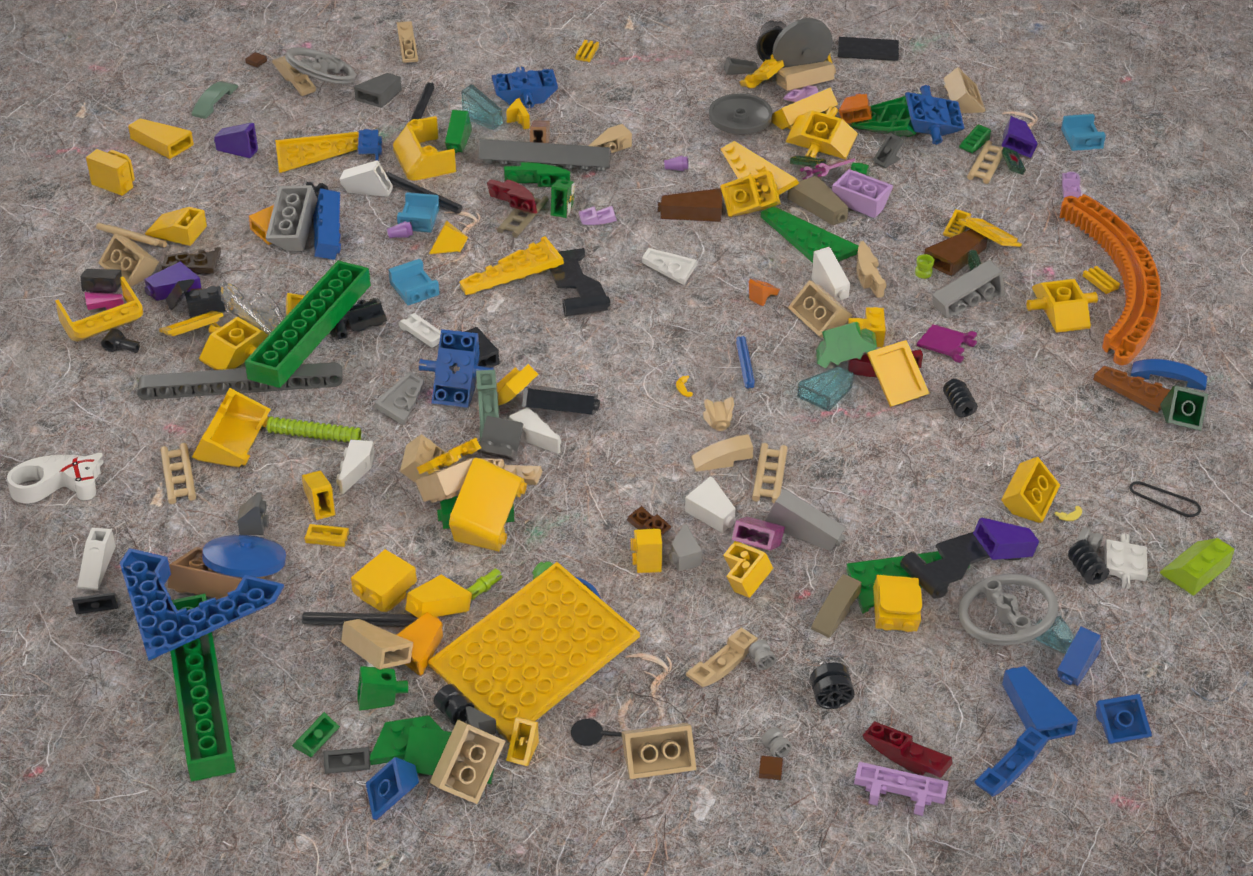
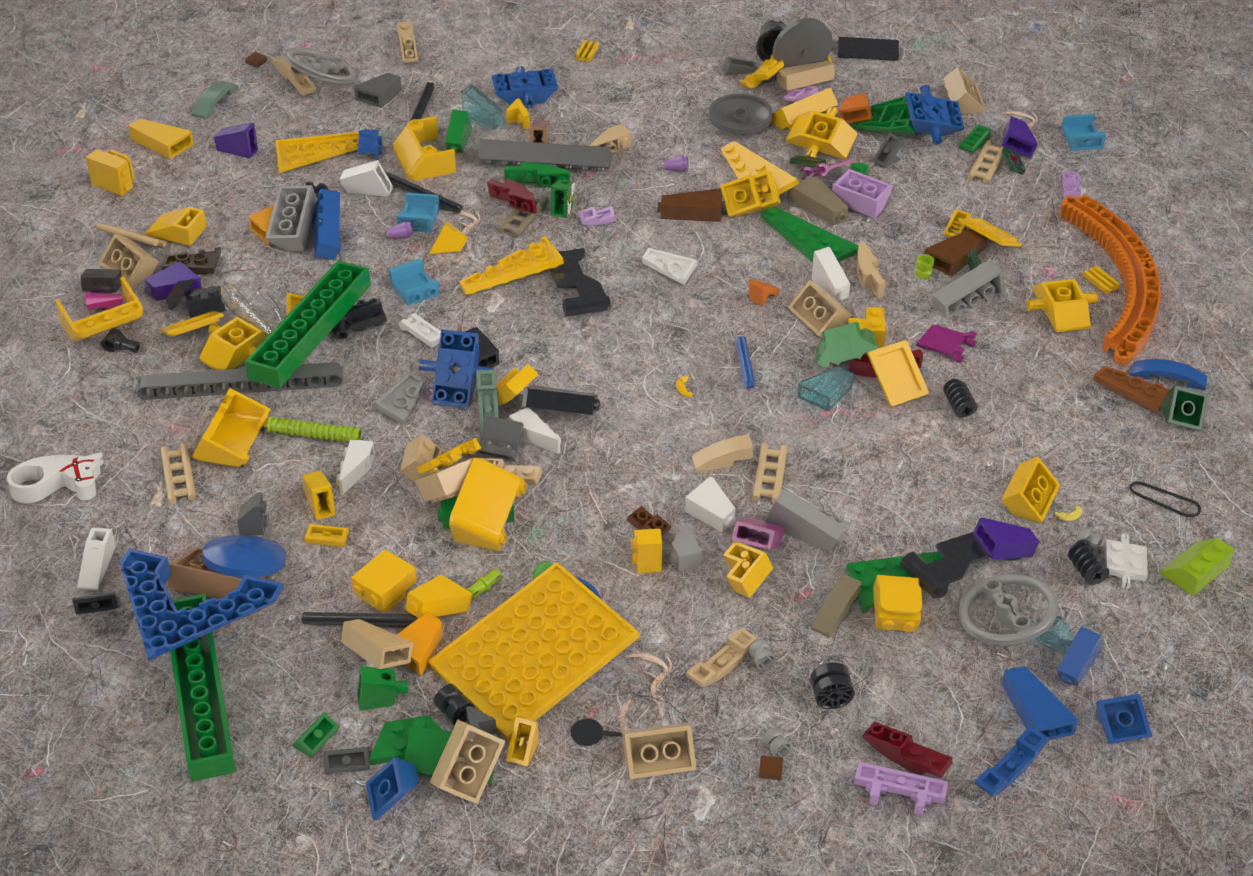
(719, 413): tan brick -> none

